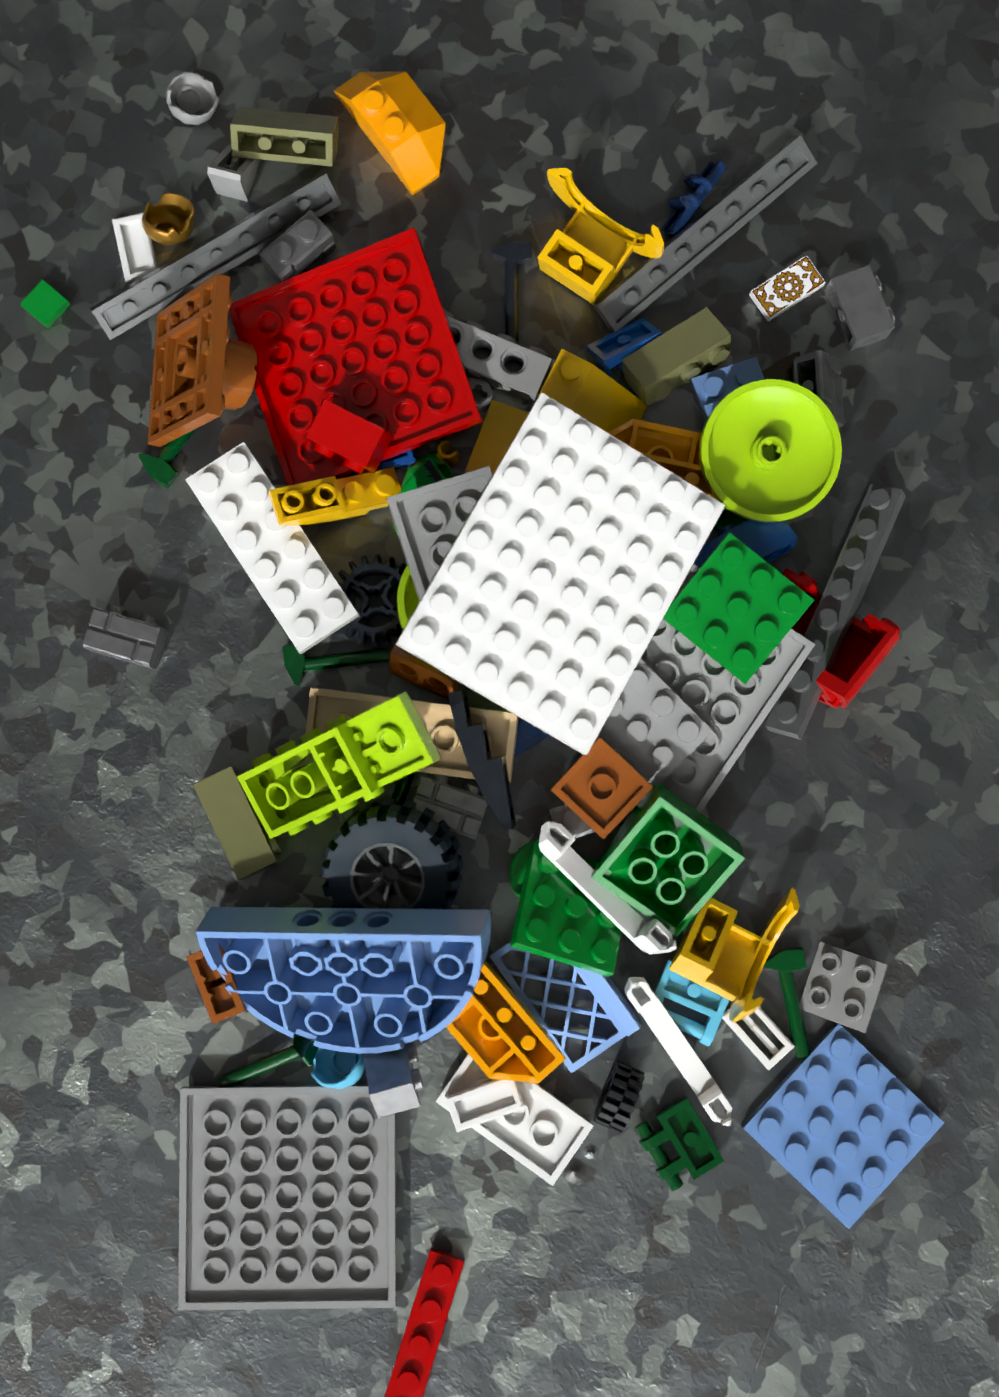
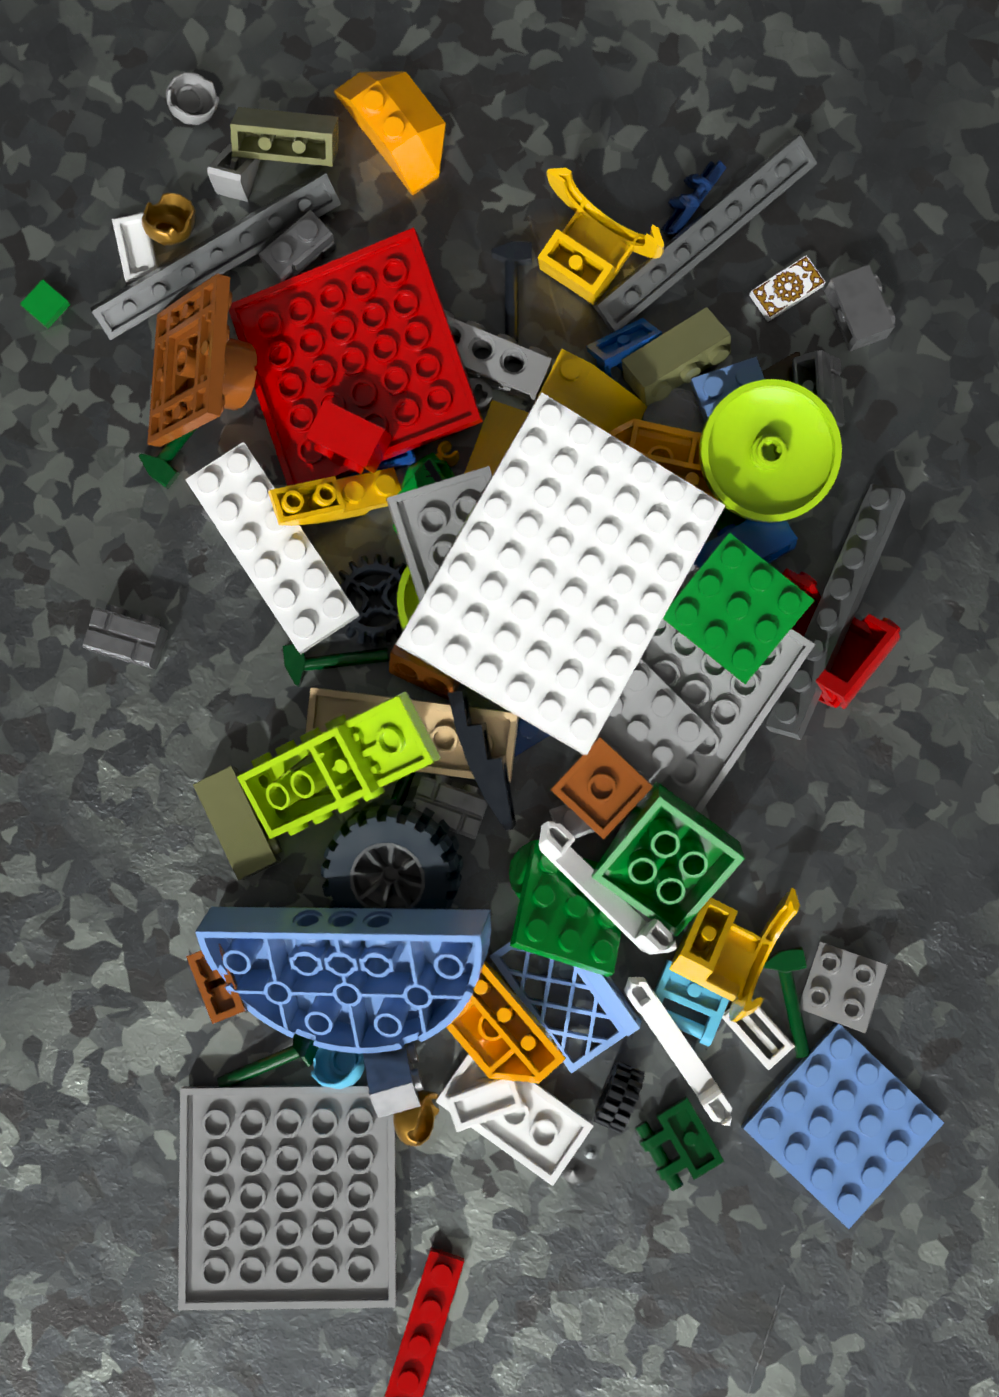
(416, 1124): none -> pearl gold hair

